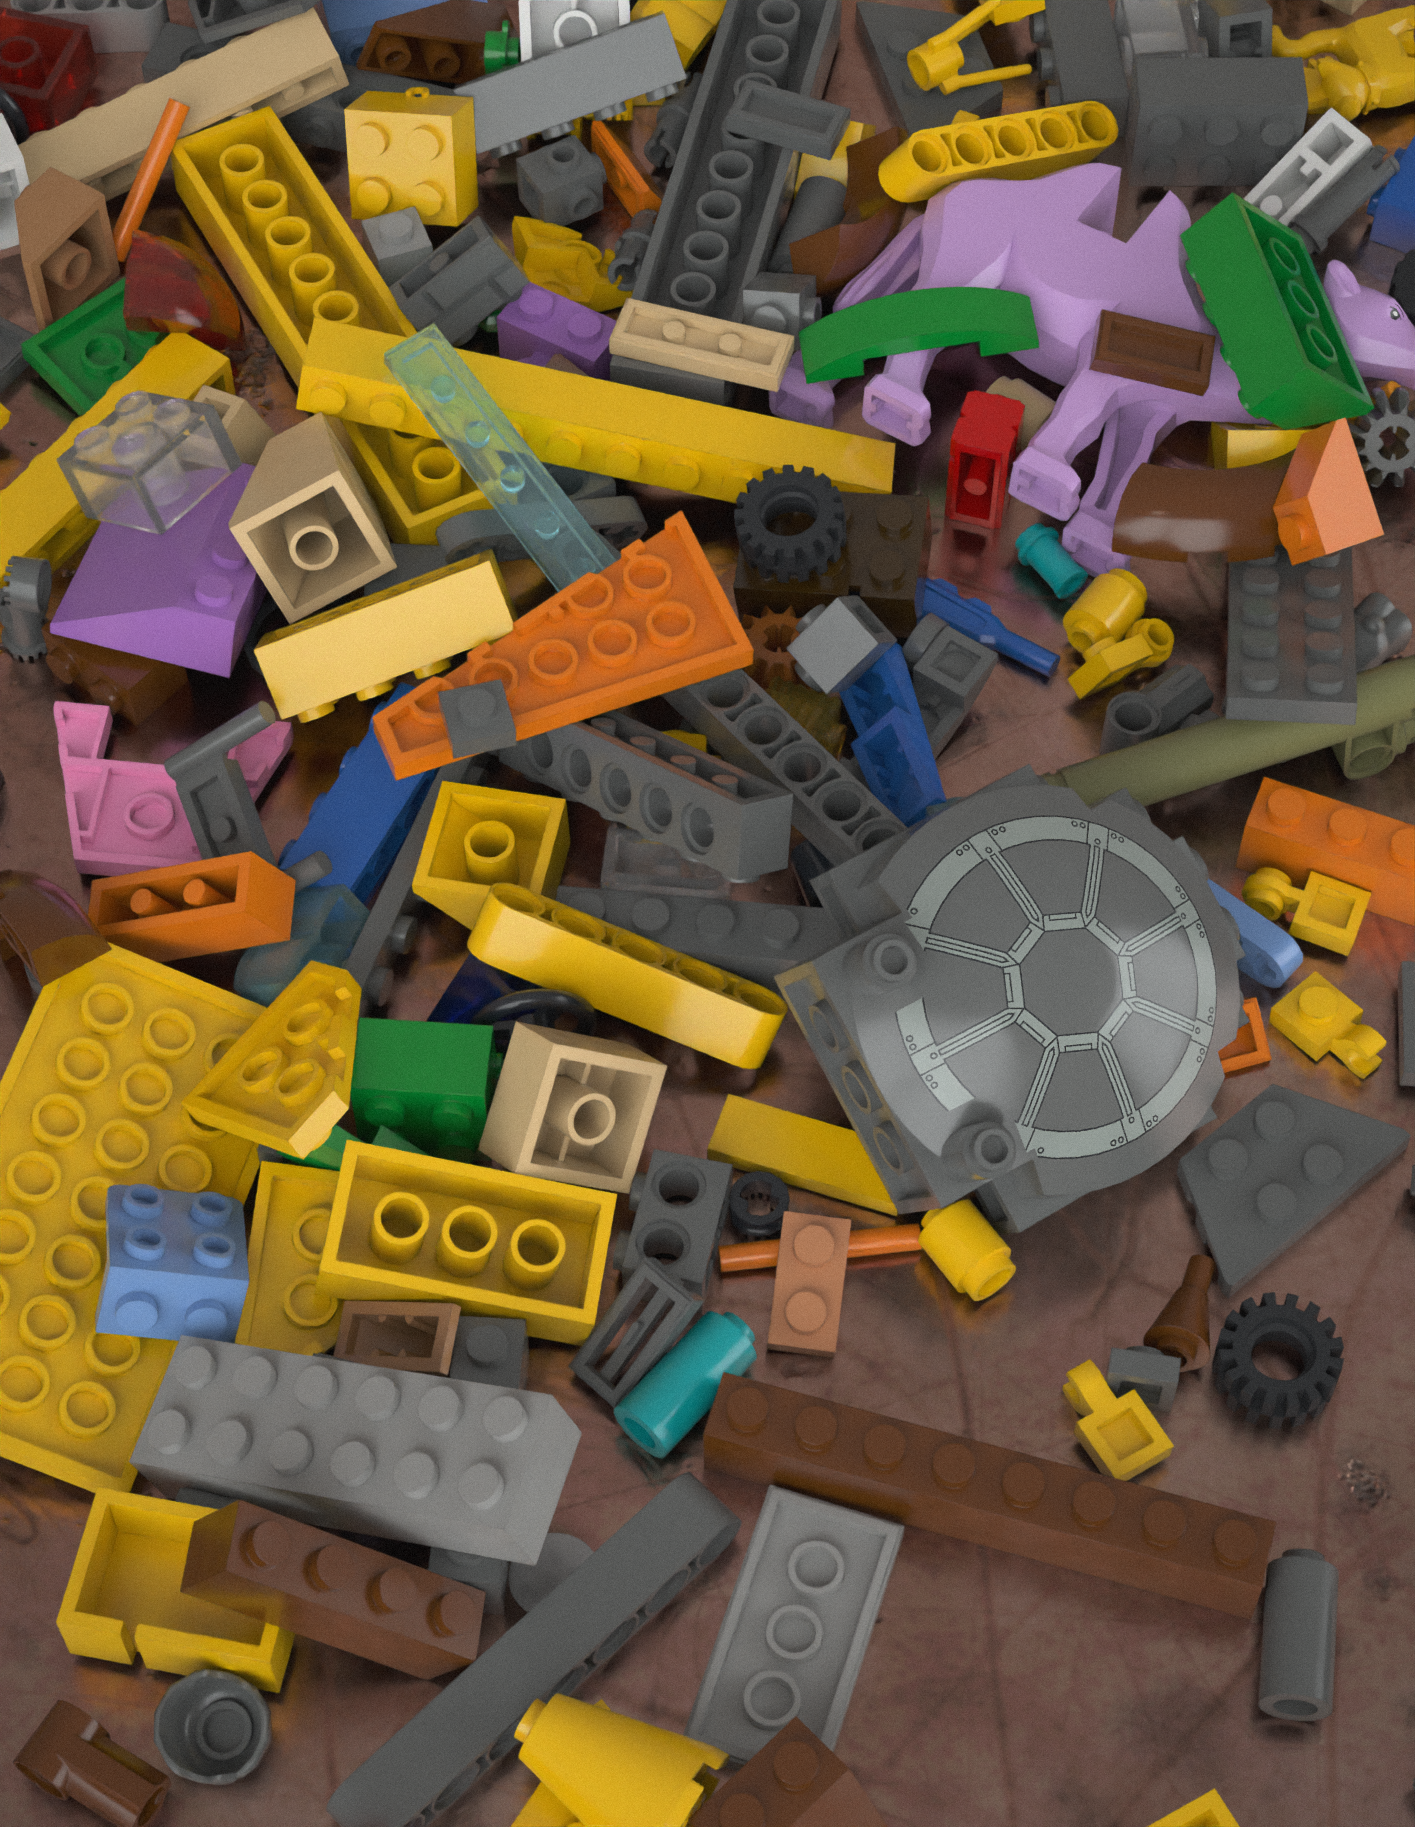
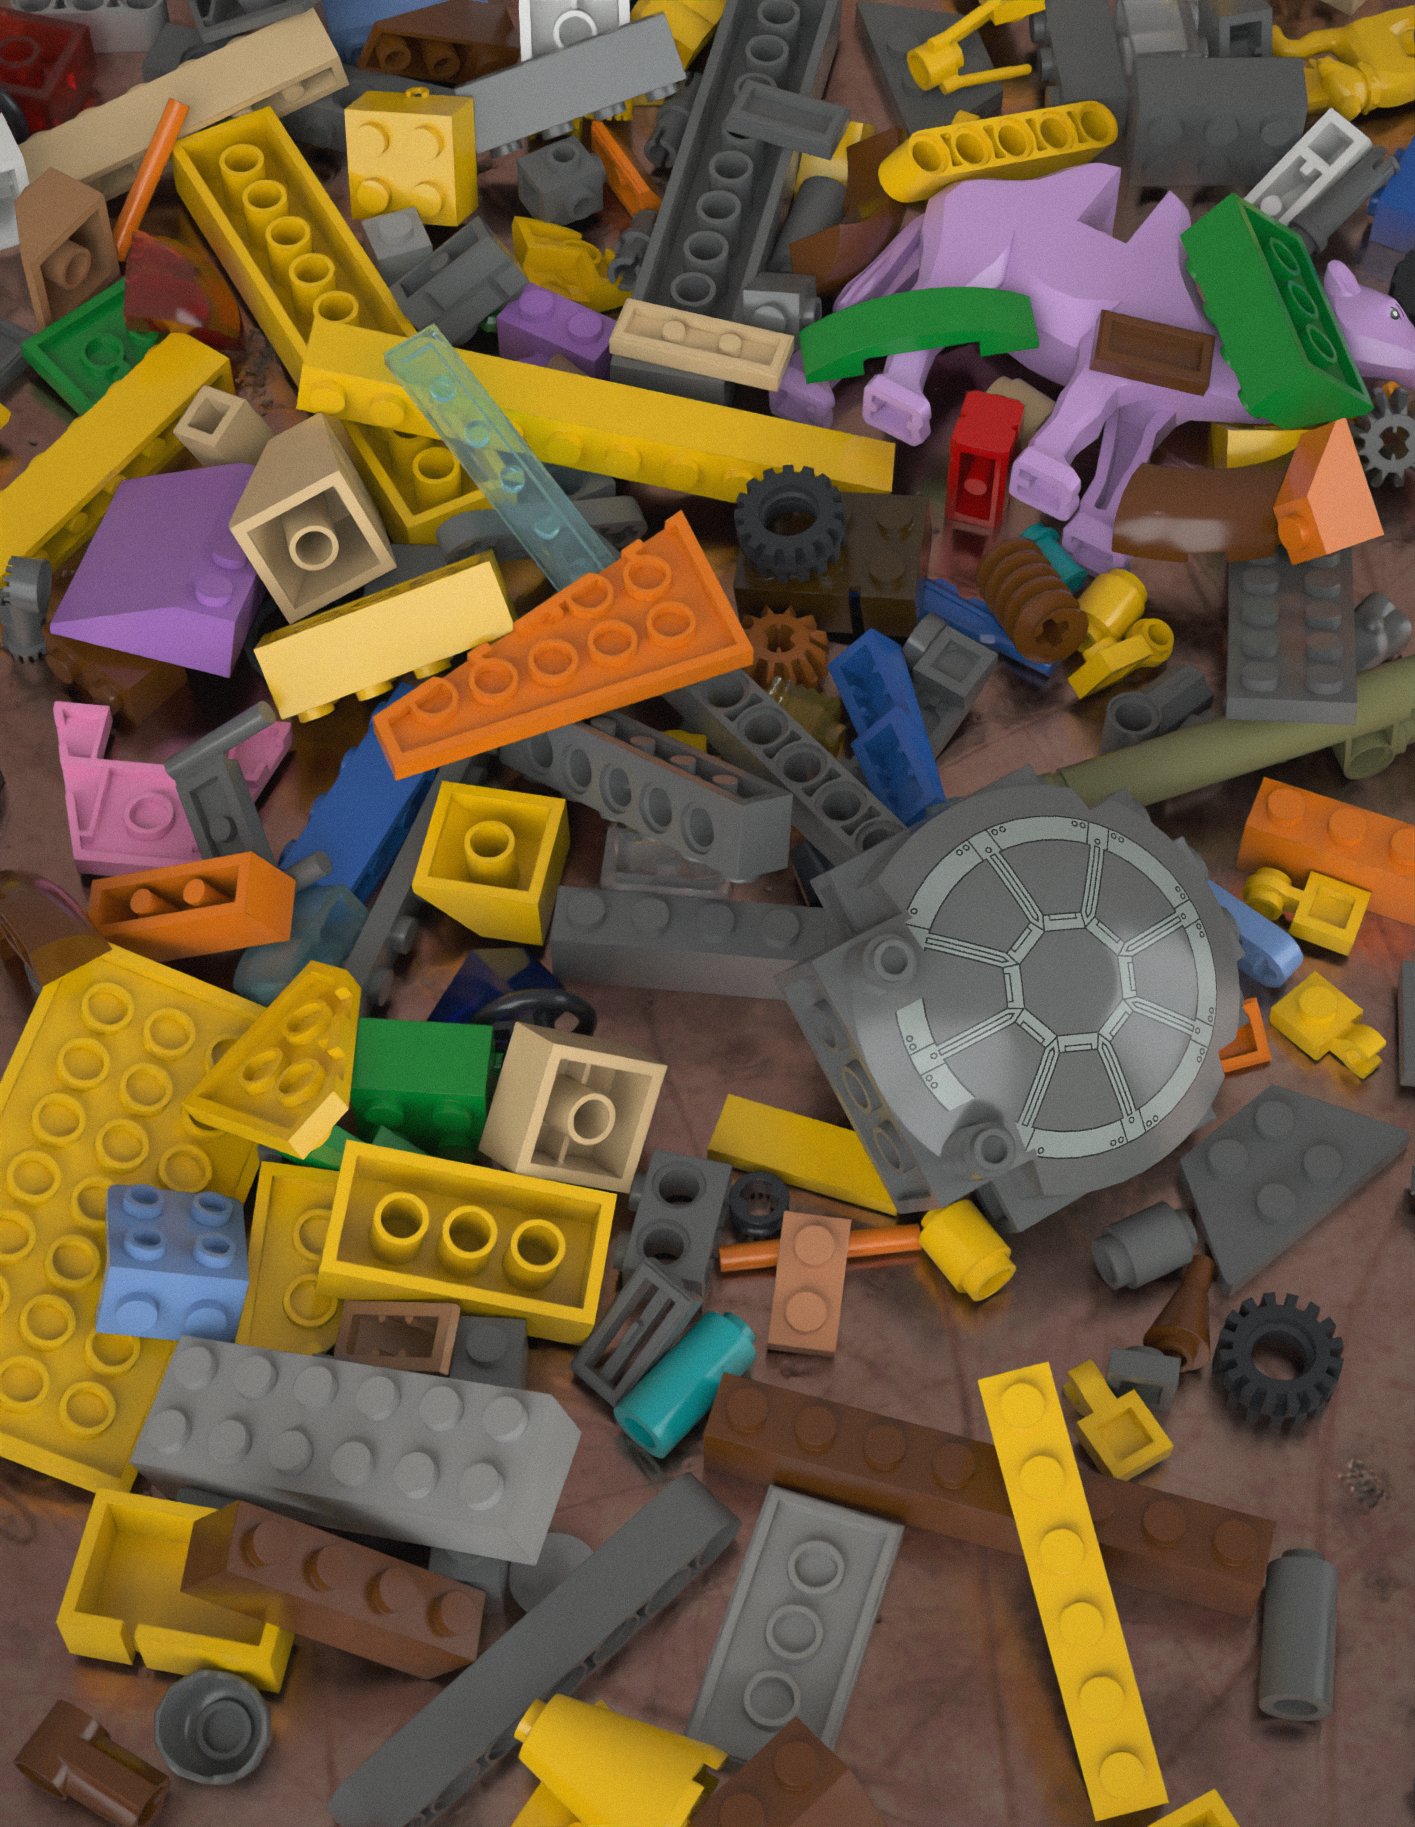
(149, 461): clear brick -> none
(477, 718): dark grey plate -> none
(501, 49): green plate -> none
(627, 975): yellow beam -> none
(838, 644): brick -> none
(1031, 601): none -> reddish brown piece
(1072, 1592): none -> yellow brick
(1144, 1246): none -> dark grey brick

